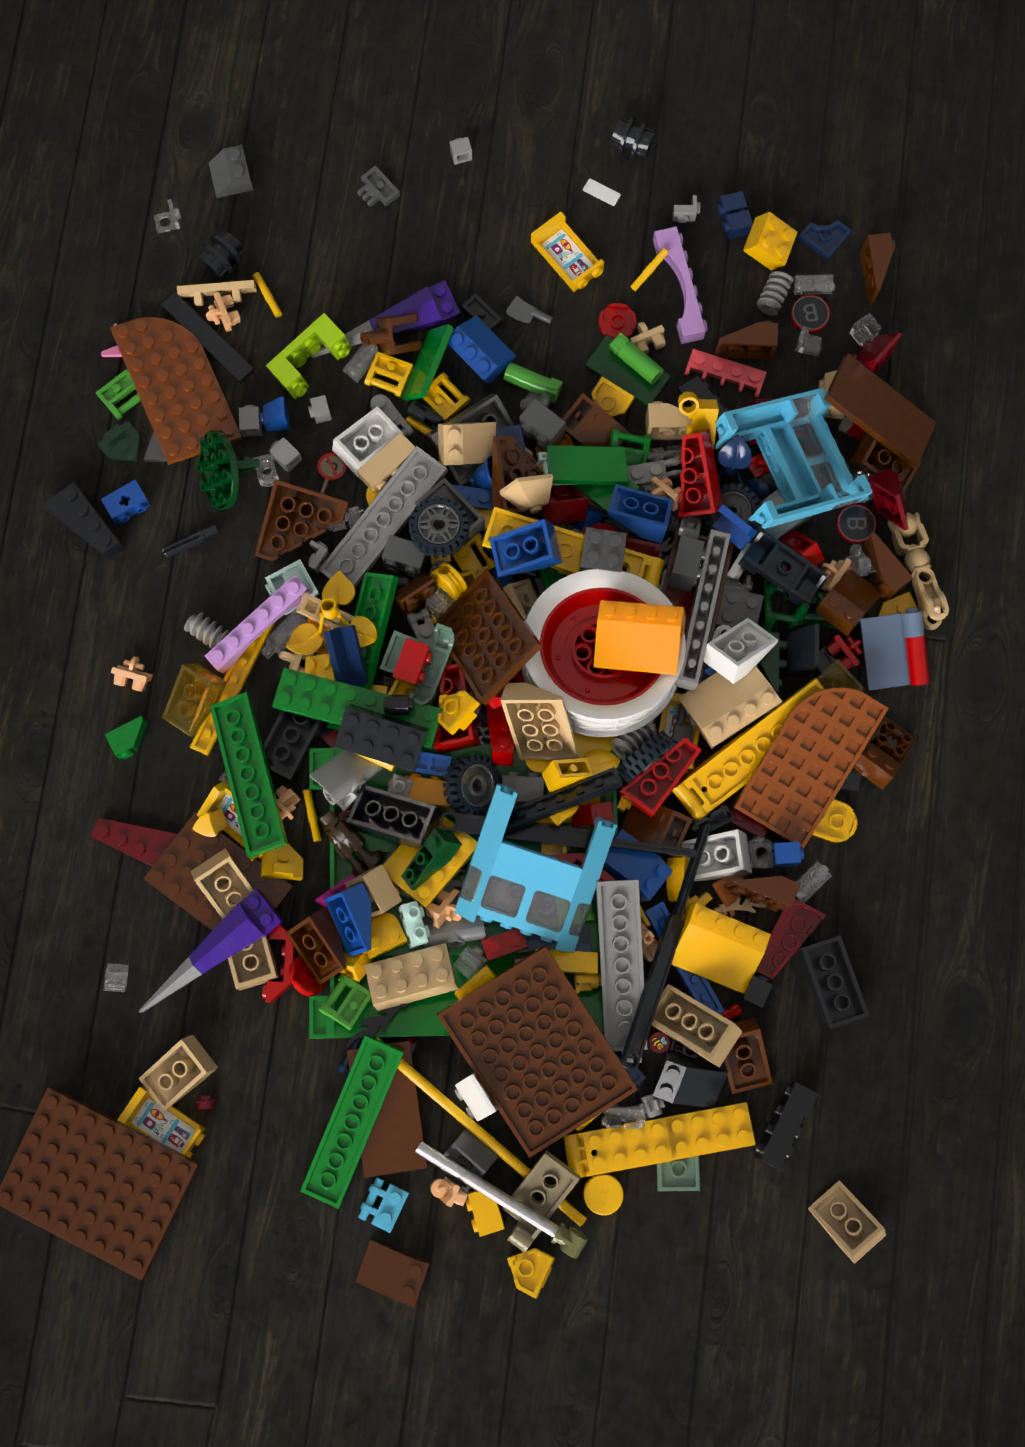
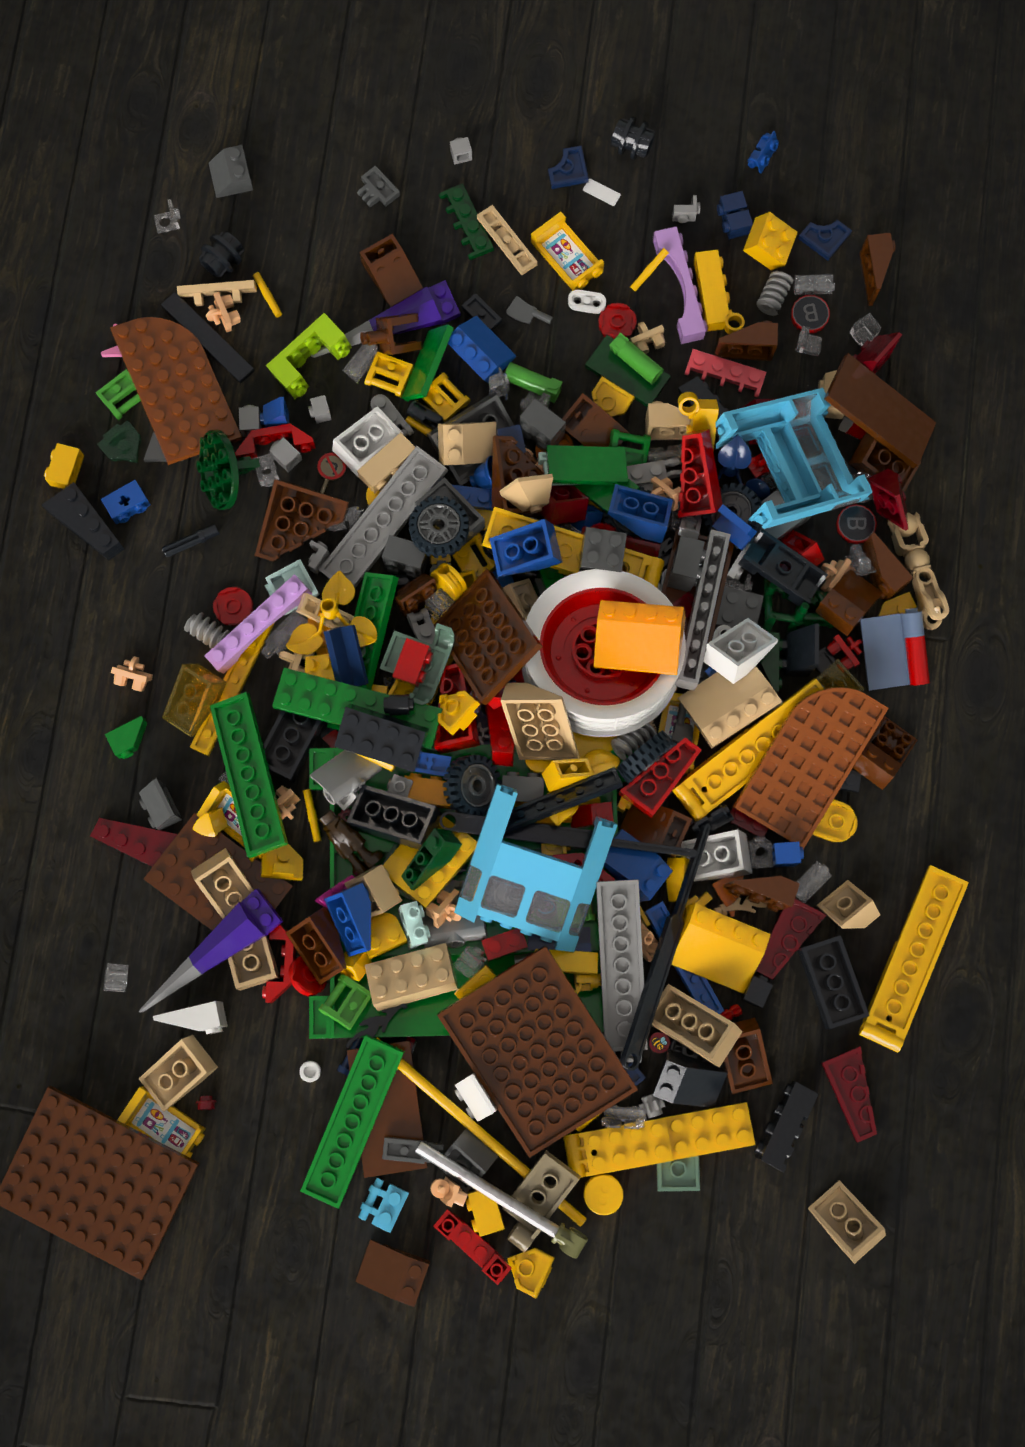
(64, 466): none -> yellow brick
(159, 805): none -> dark grey slope
(203, 1017): none -> white slope
(232, 606): none -> red tile
(264, 436): none -> red slope
(310, 1071): none -> white tile
(390, 270): none -> reddish brown slope
(404, 1149): none -> dark grey hinge
(468, 221): none -> dark green hinge
(473, 1245): none -> red slope
(499, 384): none -> clear hinge
(507, 239): none -> tan hinge
(570, 169): none -> dark blue tile
(587, 300): none -> white plate
(712, 292): none -> yellow hinge
(768, 145): none -> blue hinge
(849, 907): none -> tan slope
(849, 1084): none -> dark red wing
(913, 959): none -> yellow hinge

